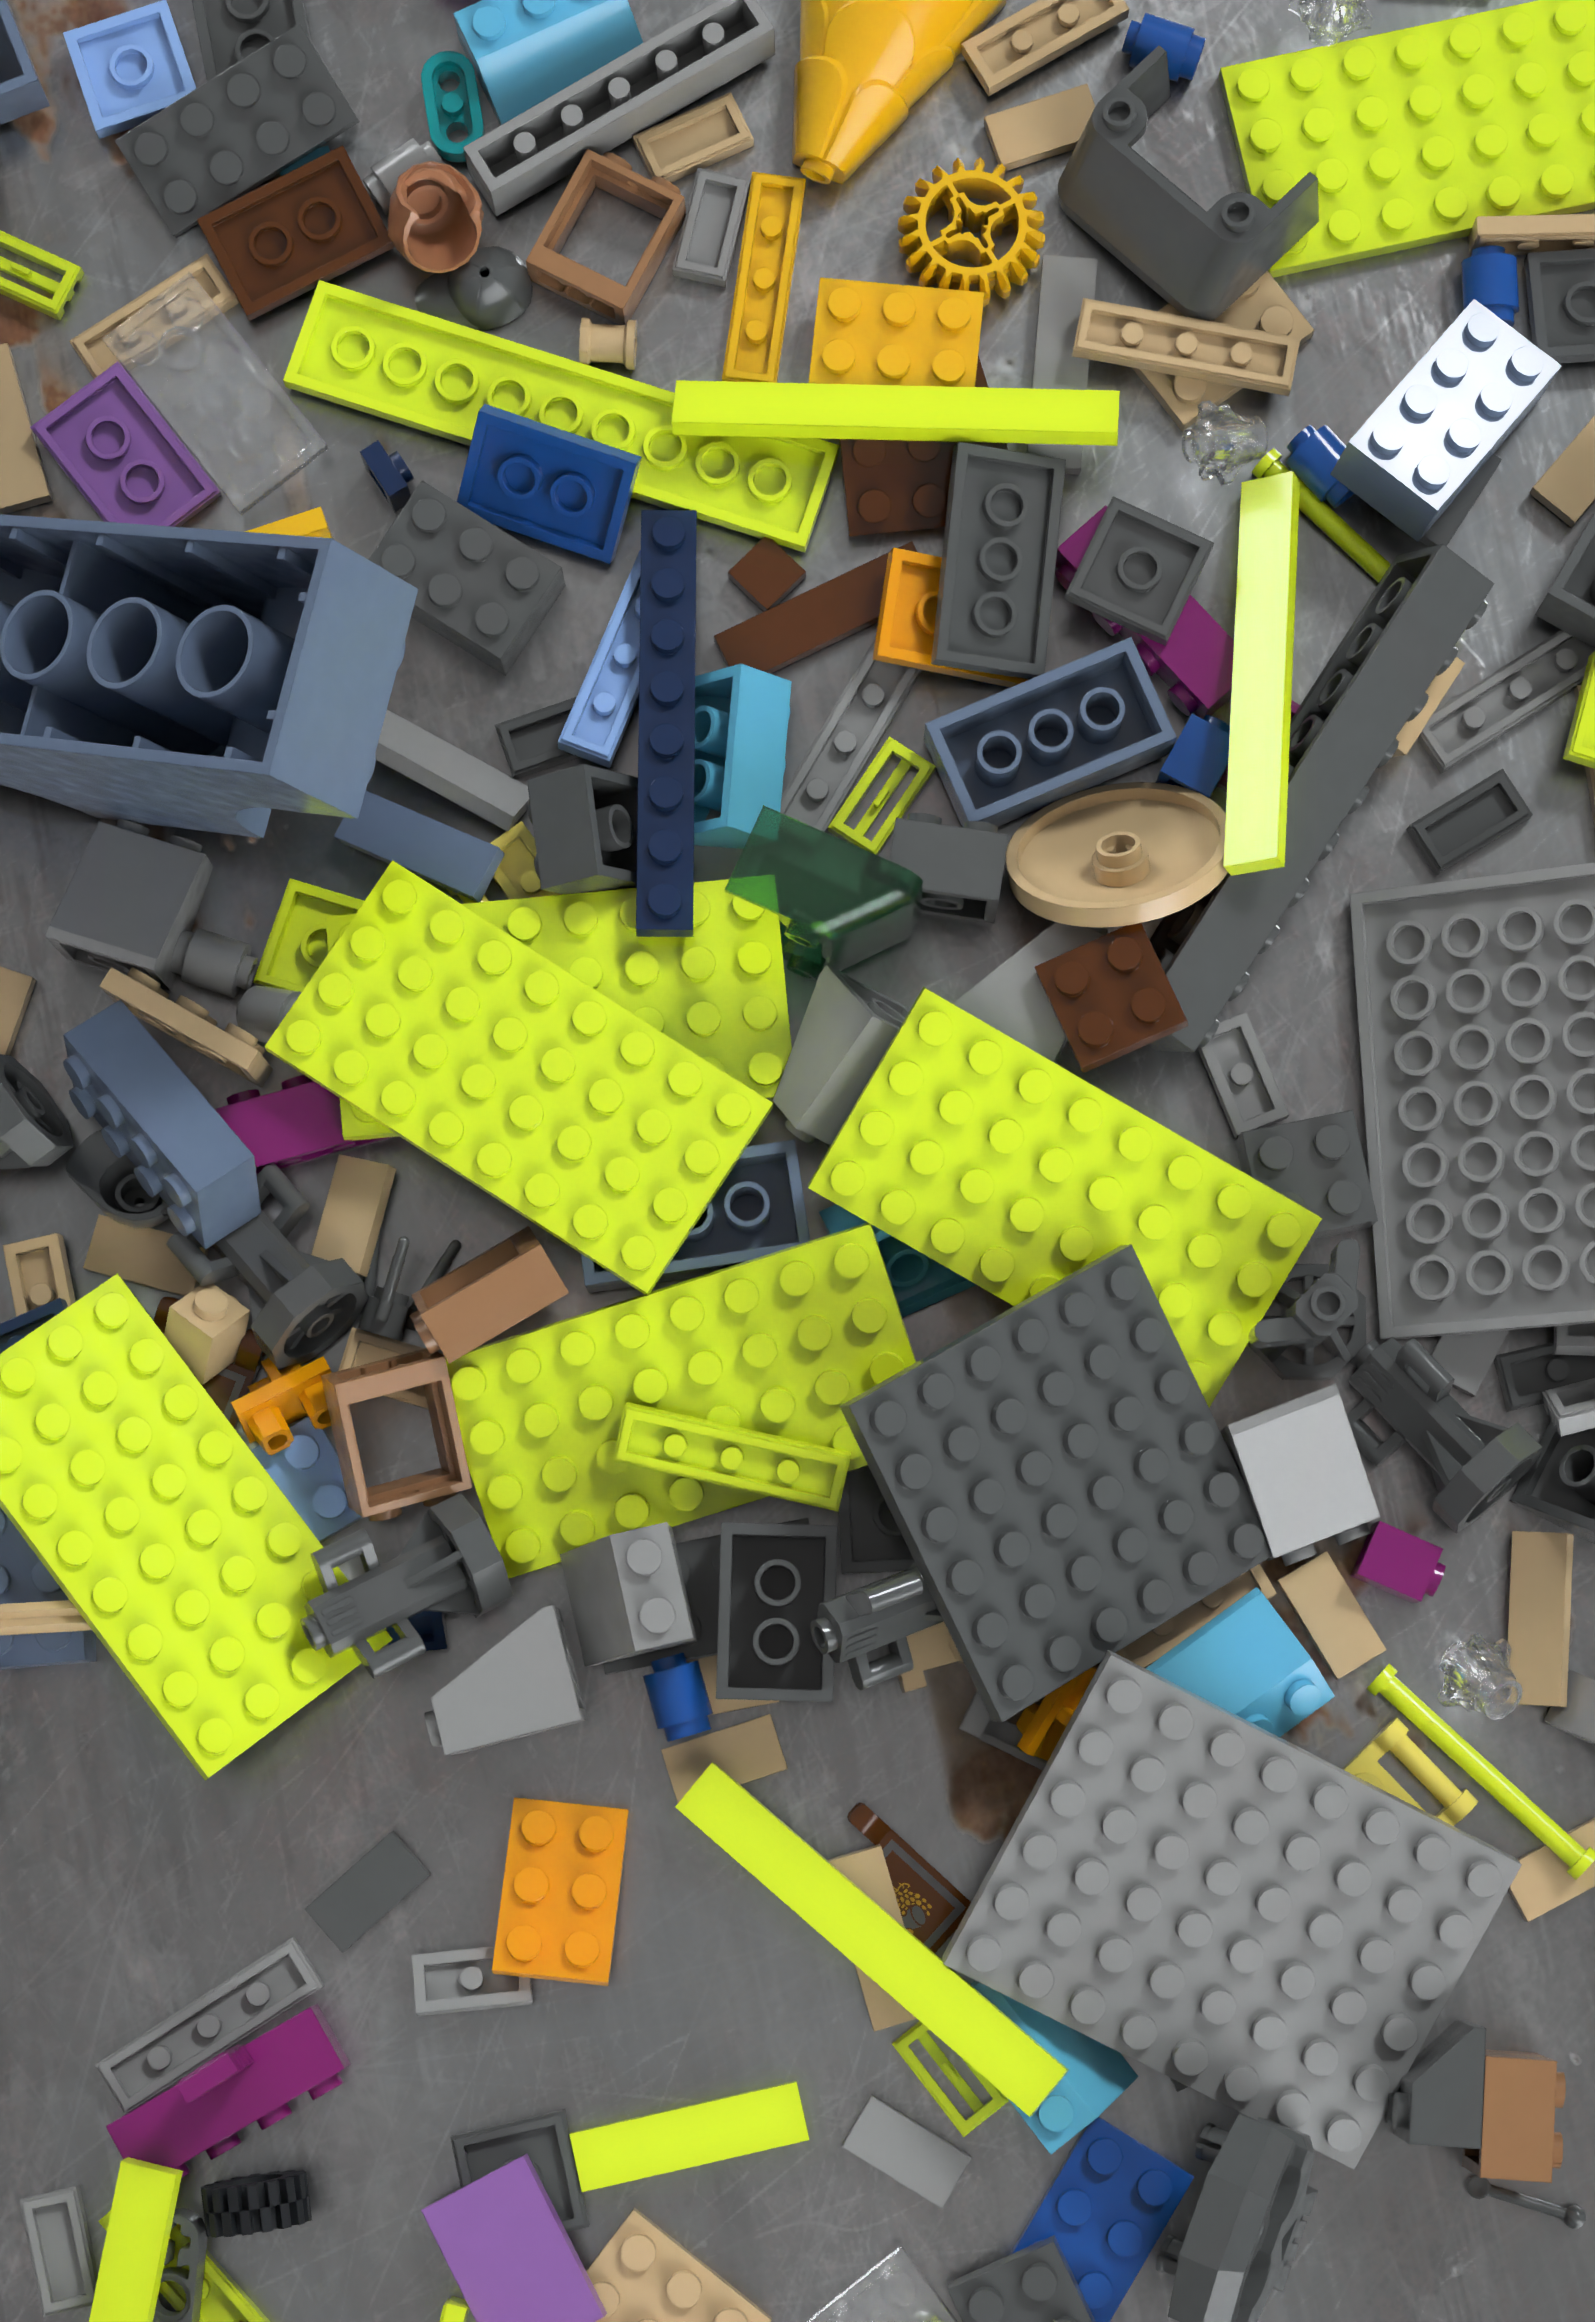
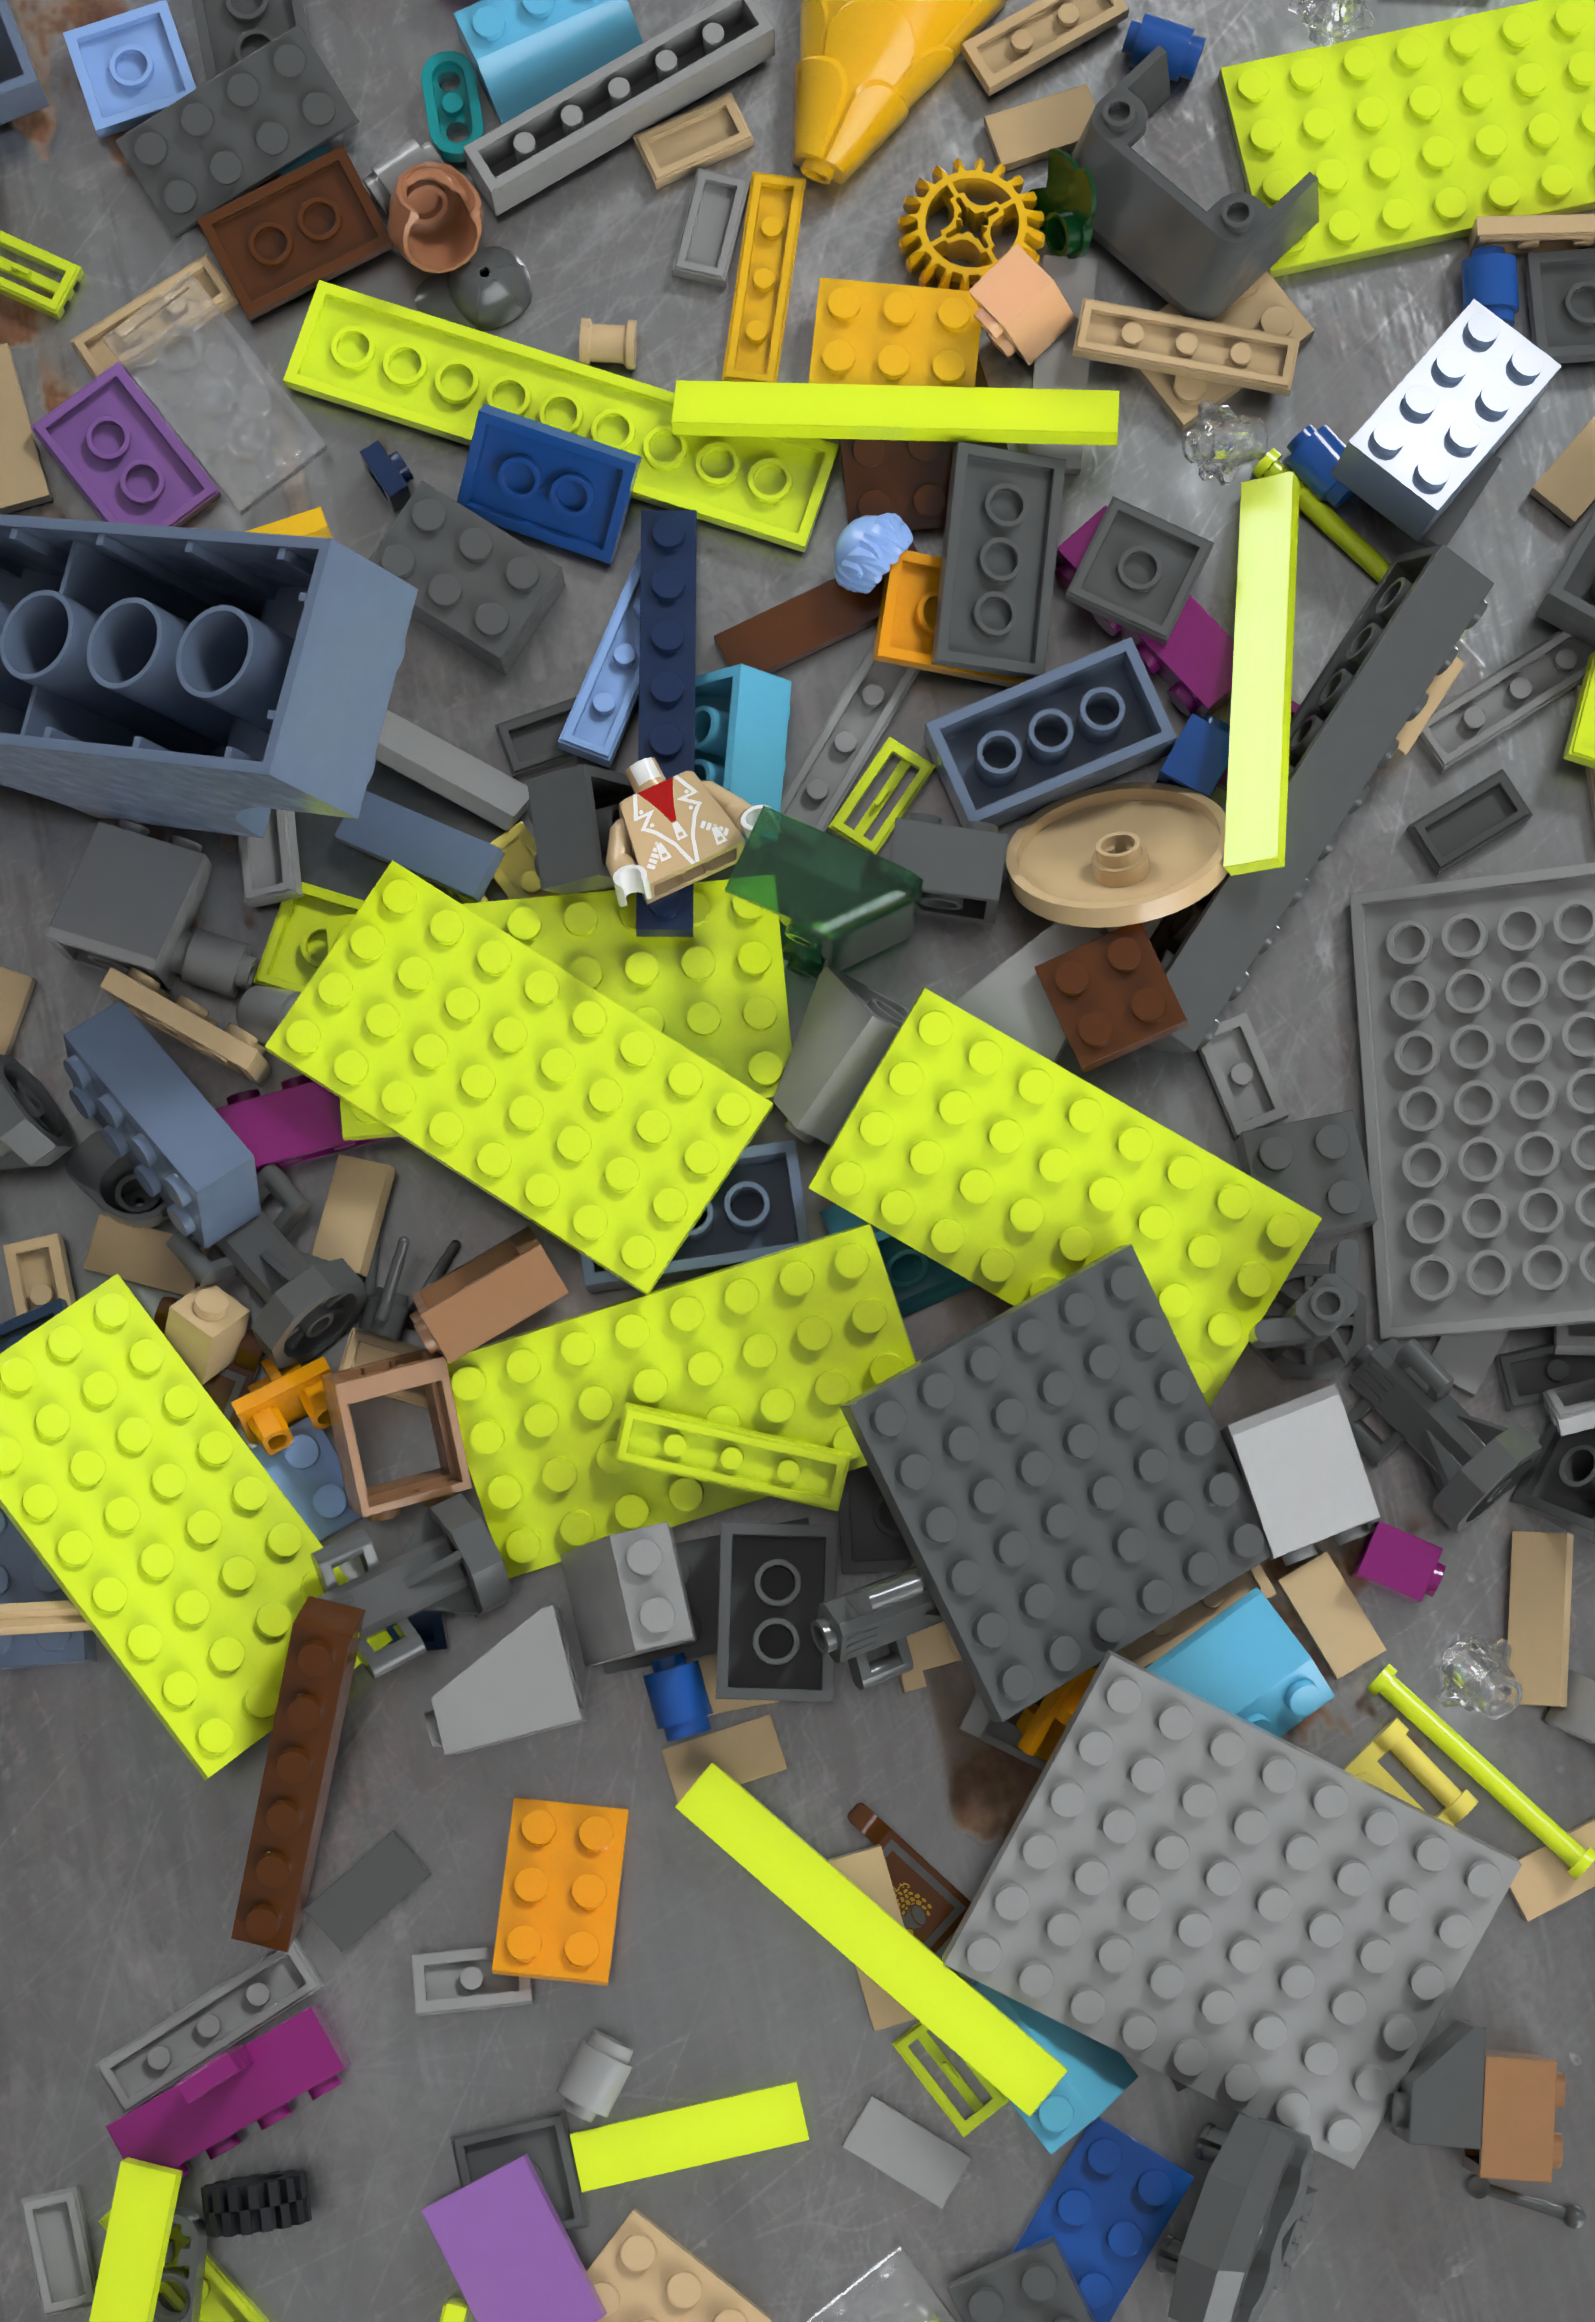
(271, 863): none -> light grey tile
(298, 1773): none -> reddish brown brick
(582, 284): medium nougat window -> none
(595, 2076): none -> light grey brick
(674, 832): none -> tan torso
(766, 574): reddish brown tile -> none
(868, 549): none -> light blue hair
(1020, 306): none -> light nougat brick
(1067, 205): none -> dark green plate

